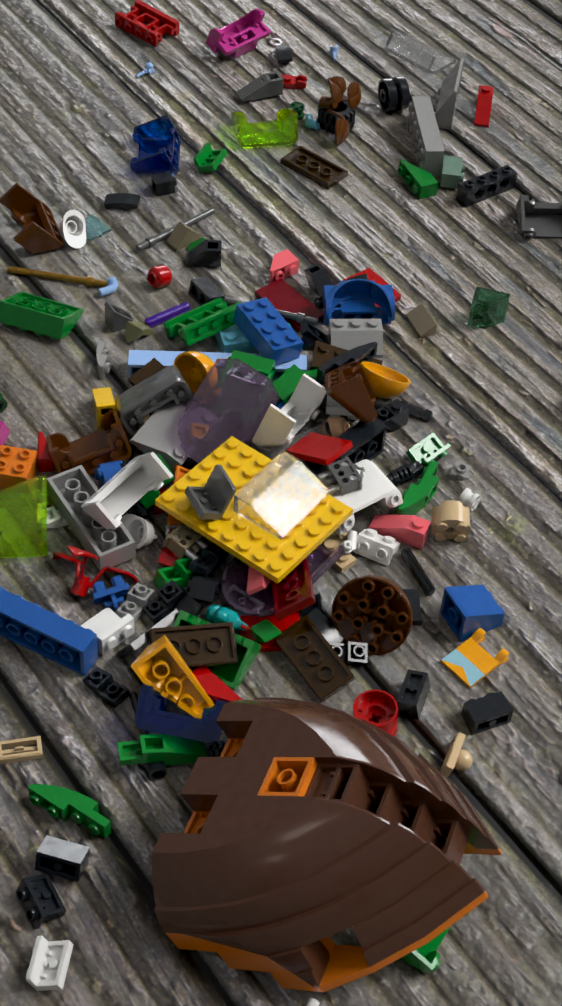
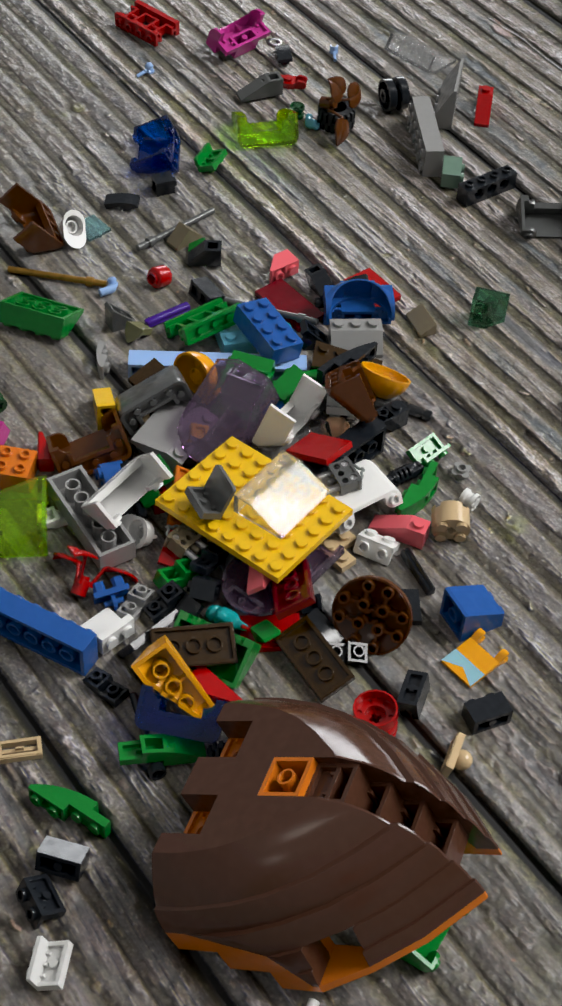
(314, 167): dark brown tile -> none
(350, 544): white arm -> none
(419, 180): green slope -> none

